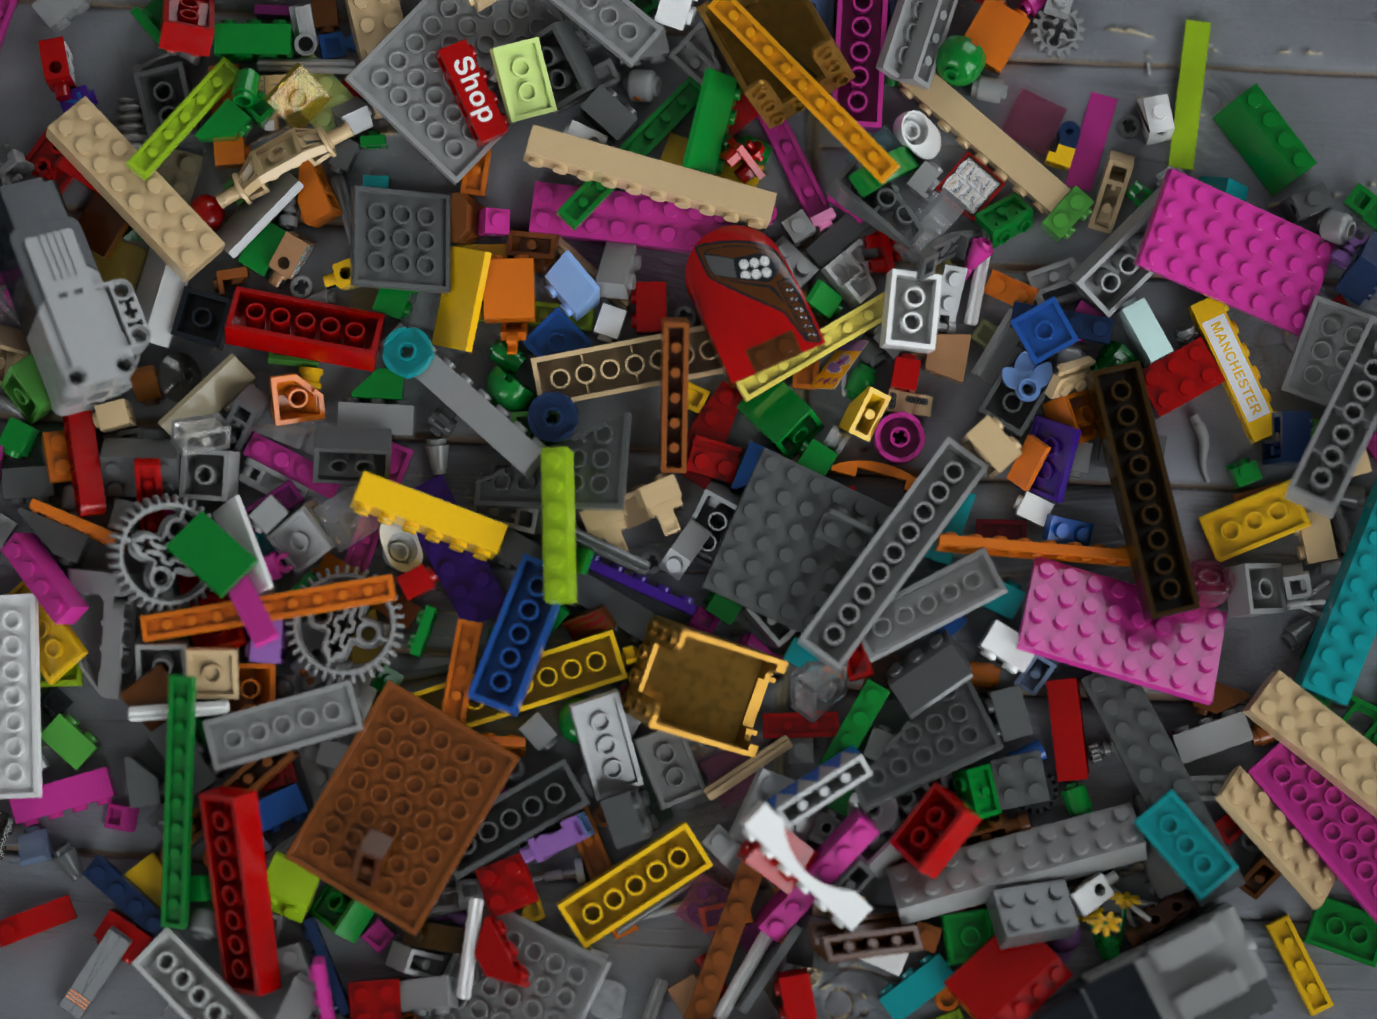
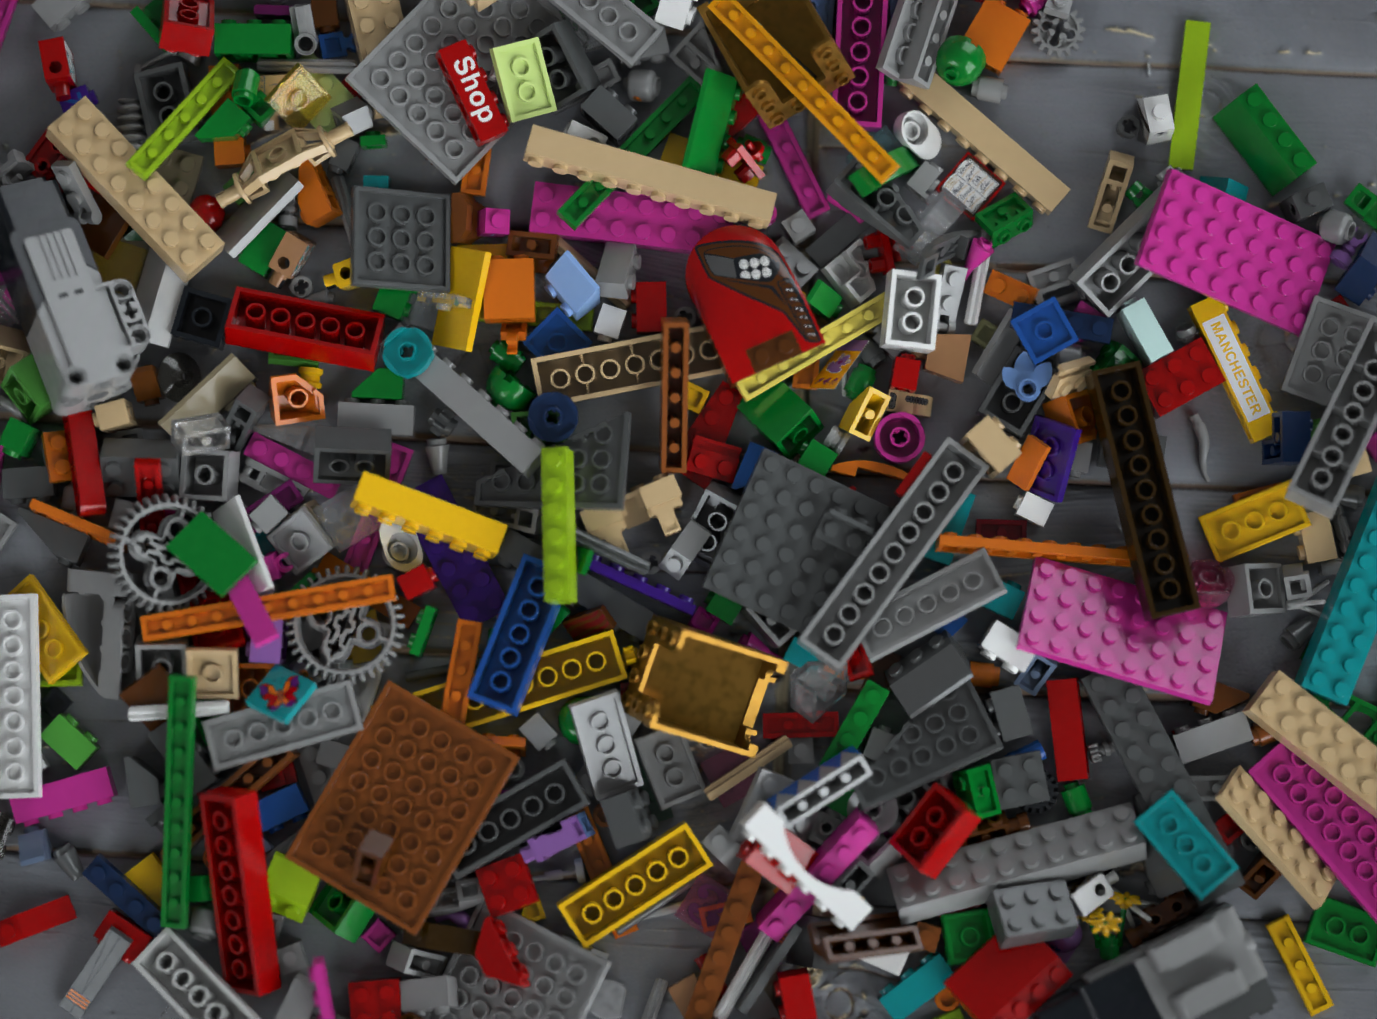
(44, 578): dark pink brick -> none
(77, 192): none -> light grey plate
(121, 817): dark pink slope -> none
(234, 276): dark orange bracket -> none
(281, 694): none -> teal tile
(312, 932): dark blue plate -> none
(381, 679): green plate -> none
(444, 301): none -> clear plate
(469, 945): white axle -> none
(824, 219): bright pink plate -> none
(913, 474): none -> red tile
(1033, 121): clear pink tile -> none
(1062, 219): bright green brick -> none
(1067, 530): blue plate -> none
(1068, 138): leg -> none
(1091, 141): dark pink sticker -> none
(1243, 472): green brick -> none

